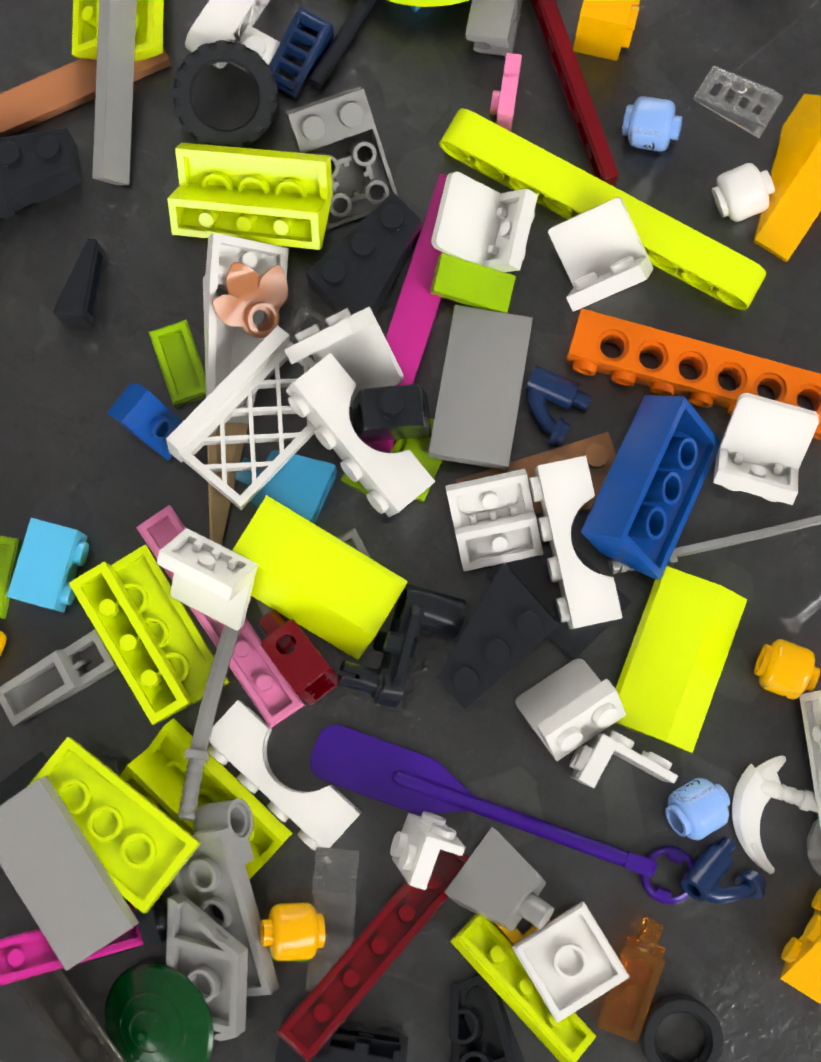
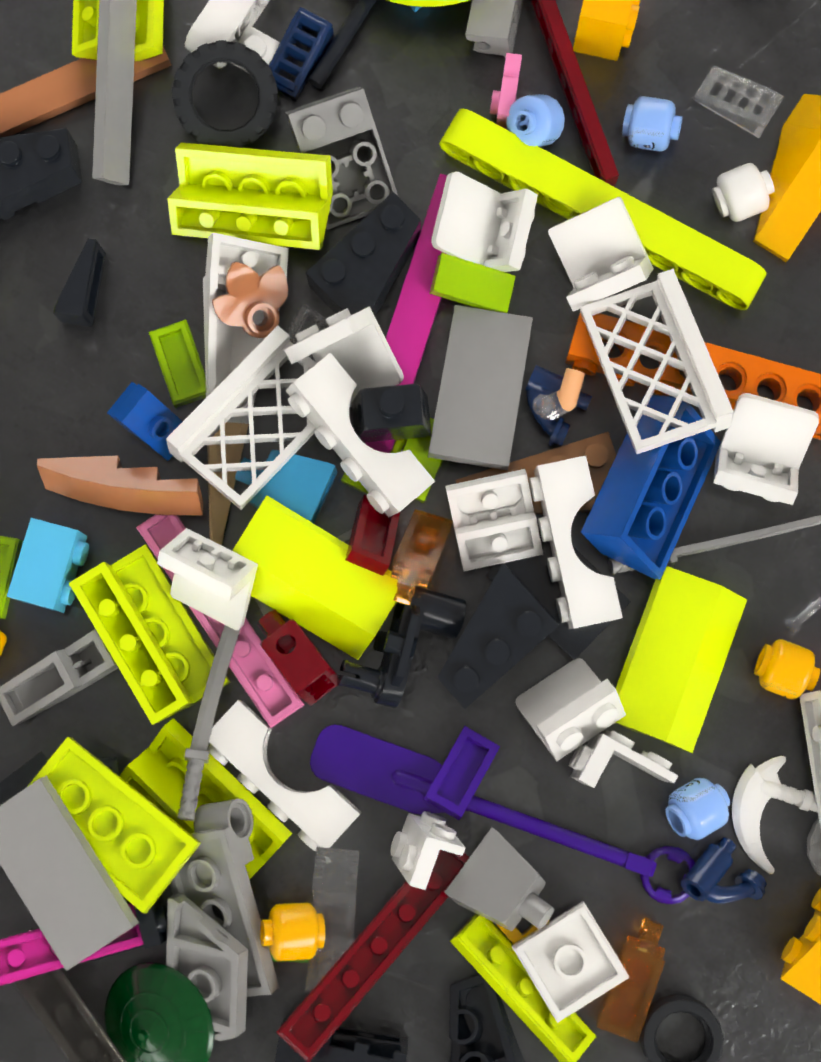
(107, 484): none -> nougat slope
(372, 538): none -> dark red tile
(419, 553): none -> clear orange hinge
(461, 773): none -> dark purple tile
(536, 120): none -> light blue head
(563, 400): none -> arm
(690, 350): none -> white fence

